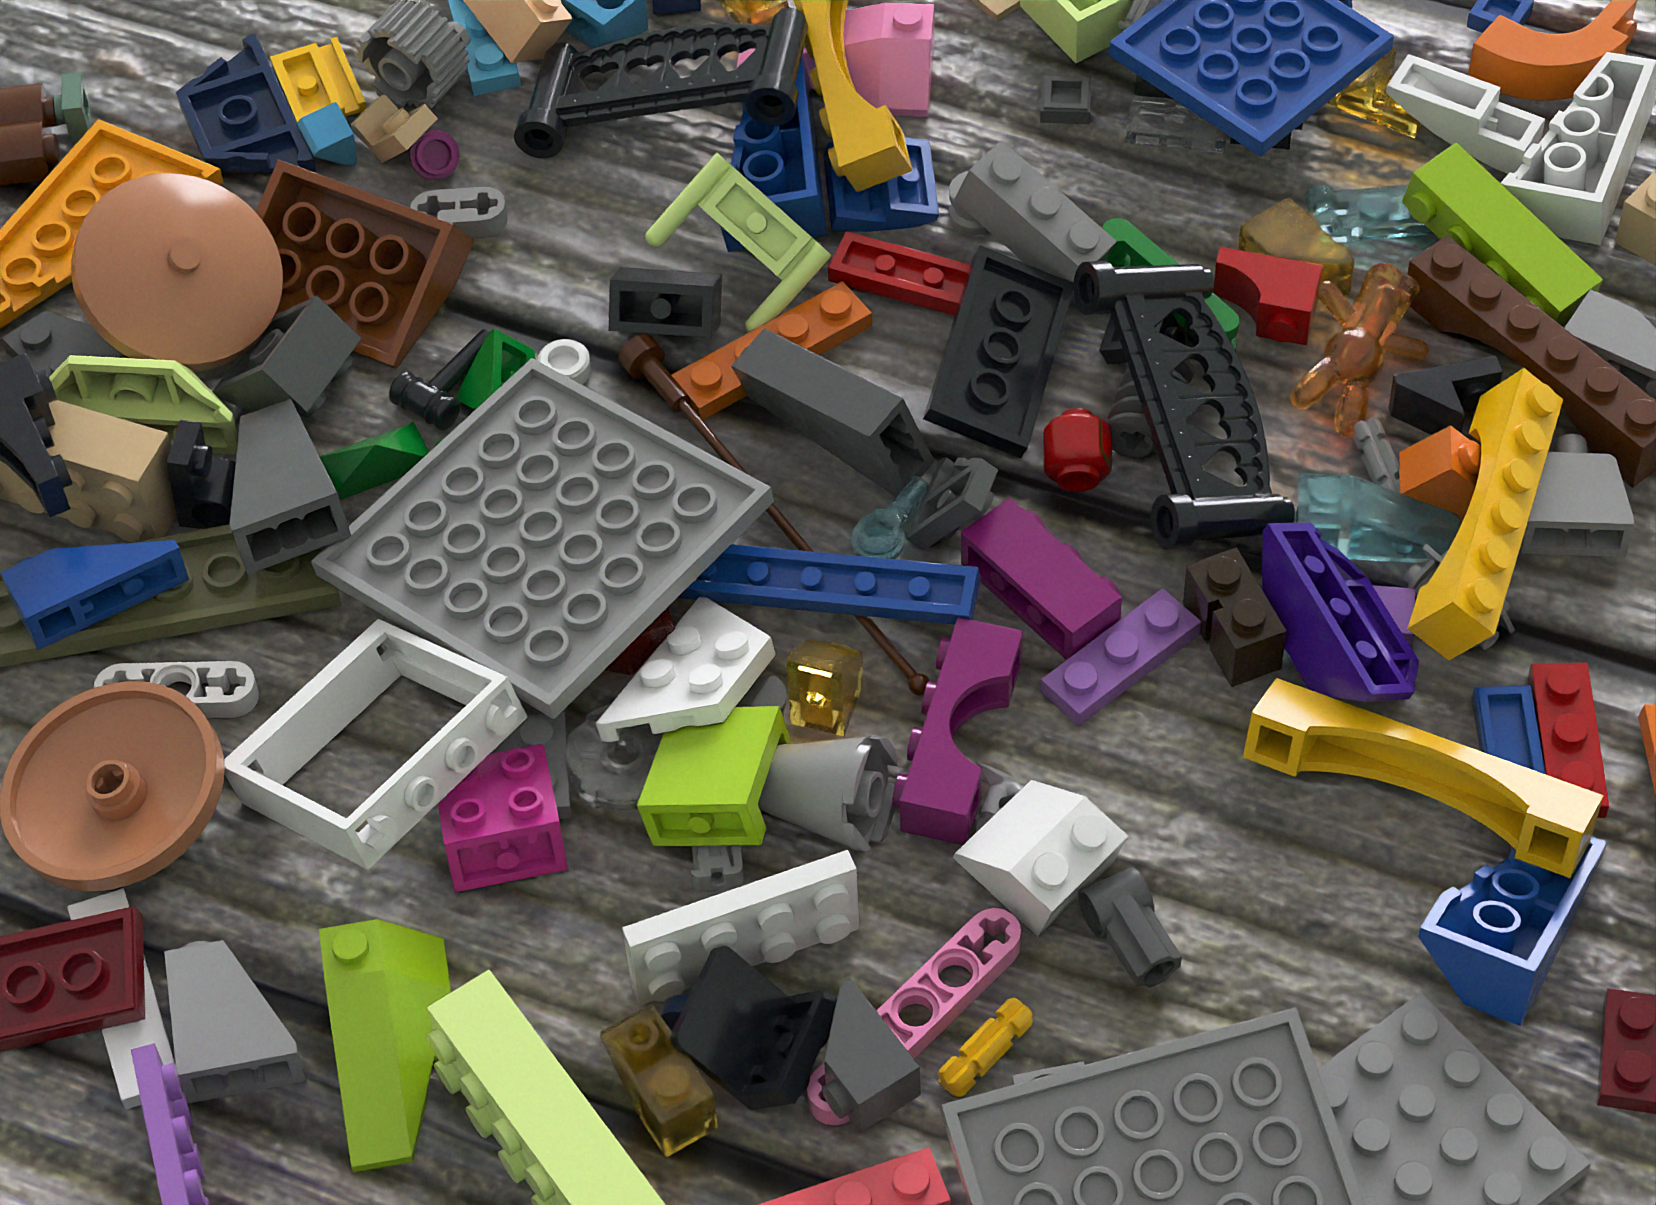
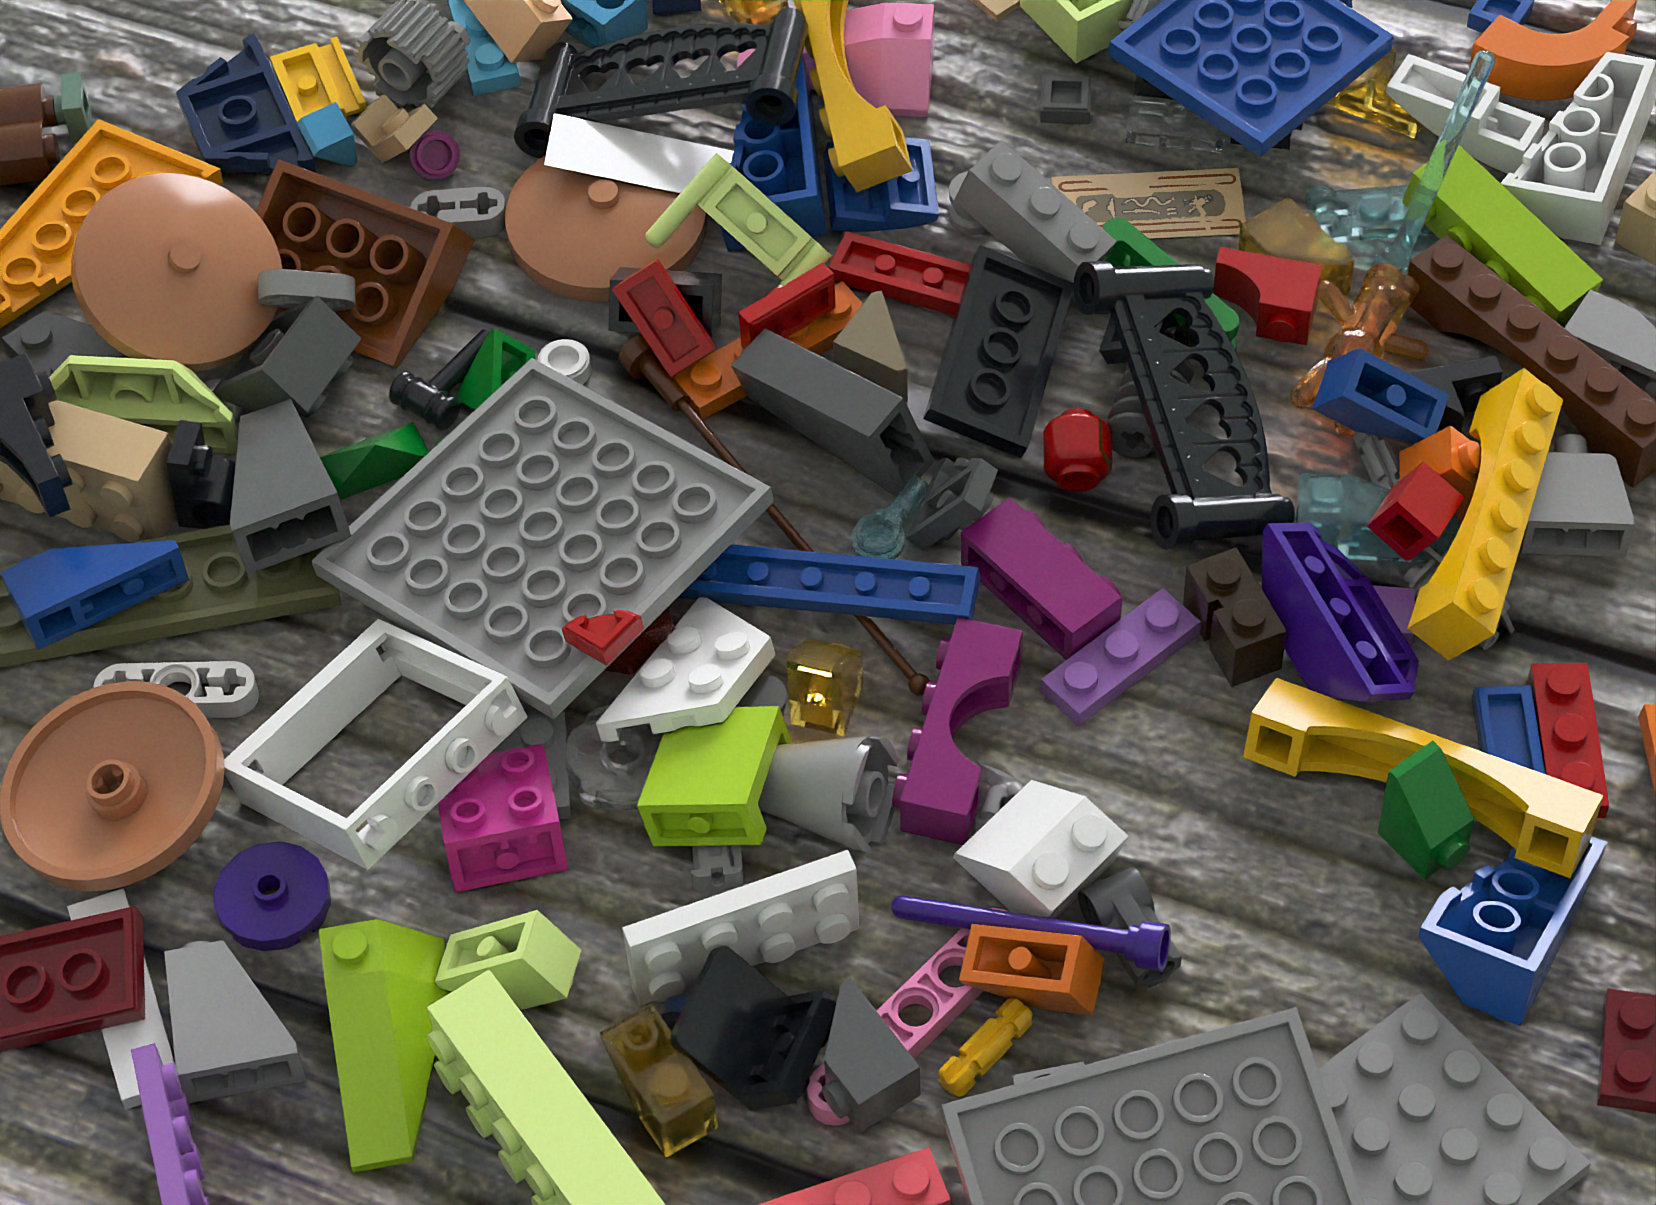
(278, 918): none -> dark purple plate
(291, 287): none -> light grey beam
(522, 952): none -> yellowish green slope
(580, 228): none -> nougat dish
(603, 635): none -> red tile
(626, 154): none -> white sticker
(664, 317): none -> red plate
(790, 306): none -> red plate
(872, 348): none -> dark tan slope
(1034, 967): none -> orange slope
(1144, 944): none -> dark purple piece
(1162, 202): none -> sticker
(1379, 398): none -> blue slope
(1415, 511): none -> red brick
(1426, 813): none -> green slope
(1438, 163): none -> clear light blue piece

